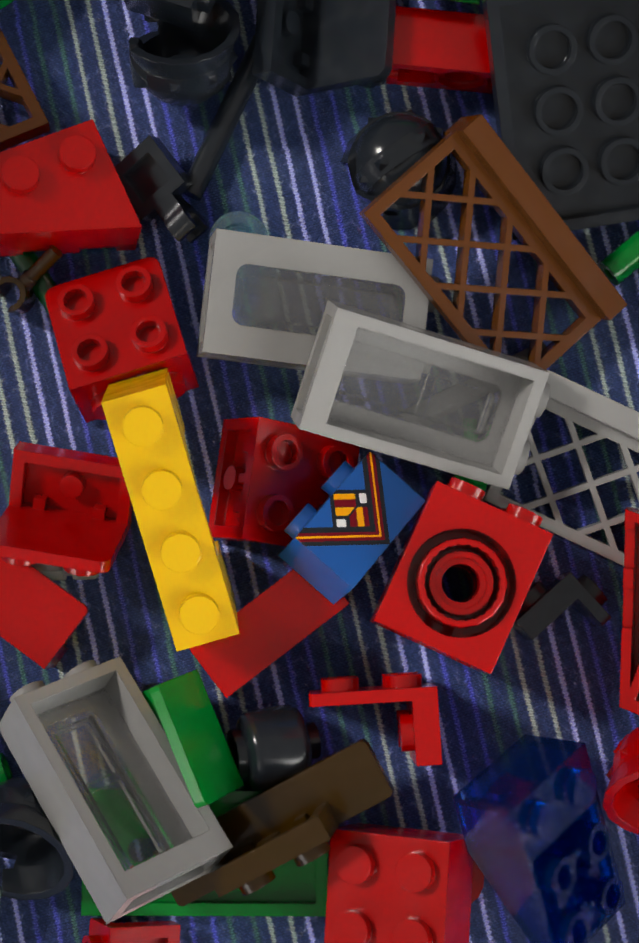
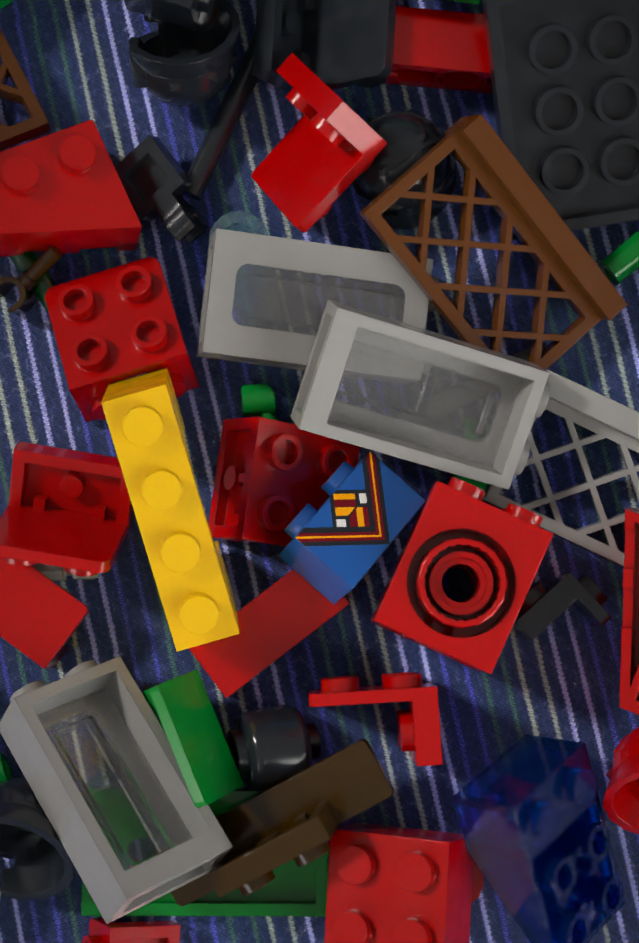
(258, 401): none -> green hand
(320, 151): none -> red bracket

